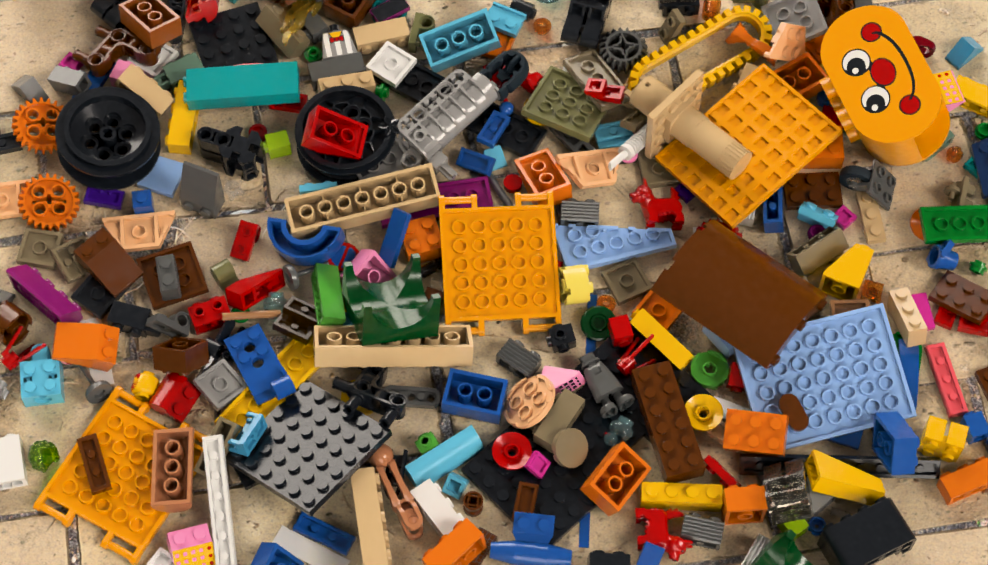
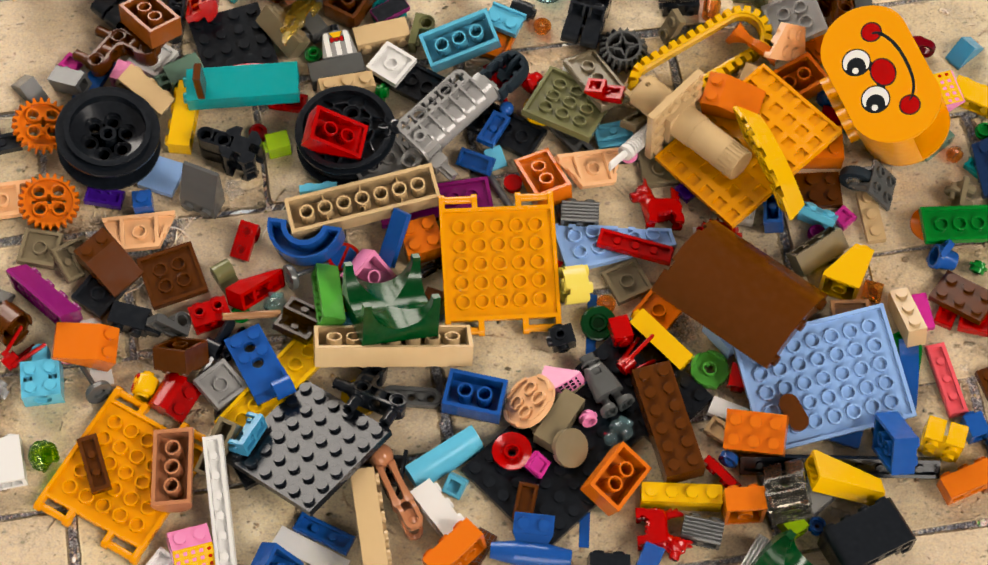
(168, 277): dark grey brick -> none
(199, 81): none -> reddish brown tile
(426, 442): bright green plate -> none
(470, 507): reddish brown wheel -> none
(518, 359): dark grey brick -> none
(588, 418): none -> bright pink plate
(635, 247): none -> red tile
(704, 404): yellow dish -> none
(725, 92): none -> orange slope
(728, 459): none -> blue tile
(771, 160): none -> yellow brick

